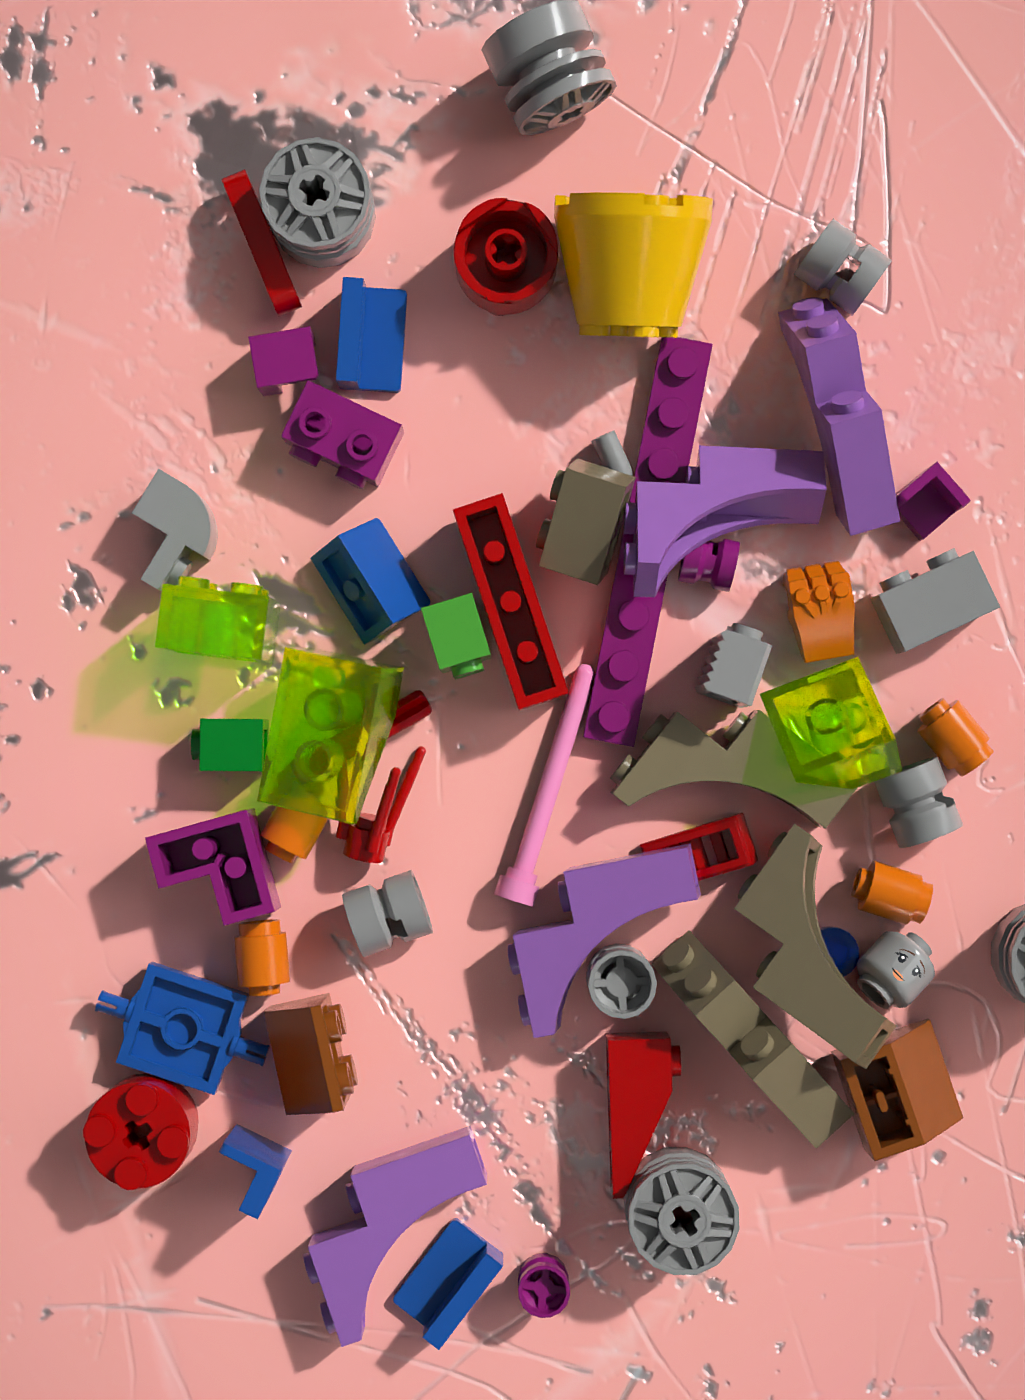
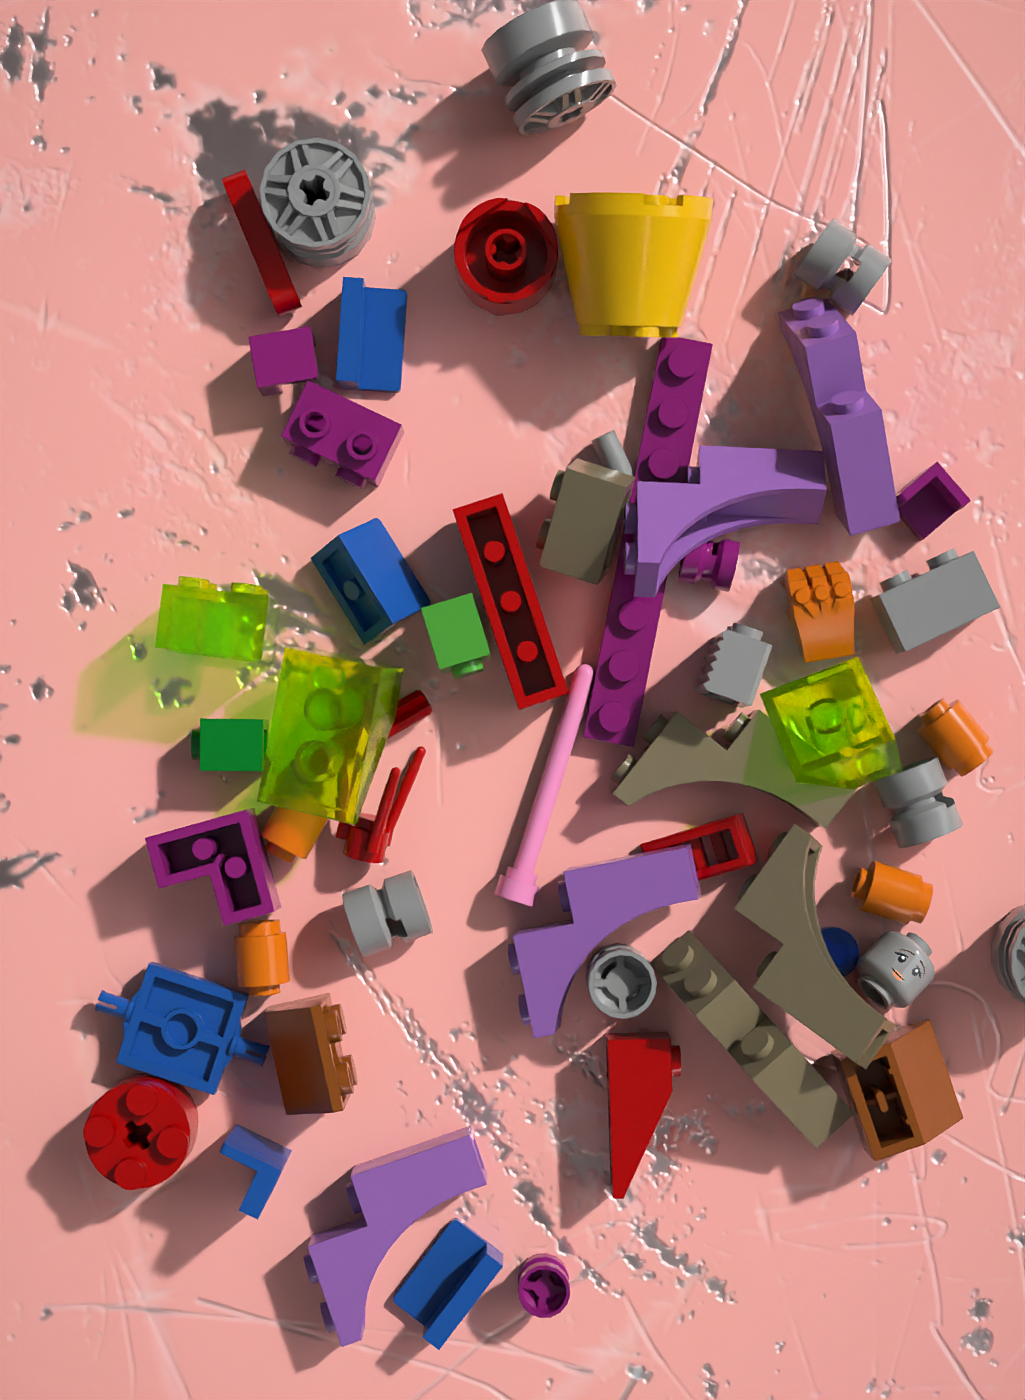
(185, 520): light grey brick -> none
(698, 1185): light grey wheel -> none

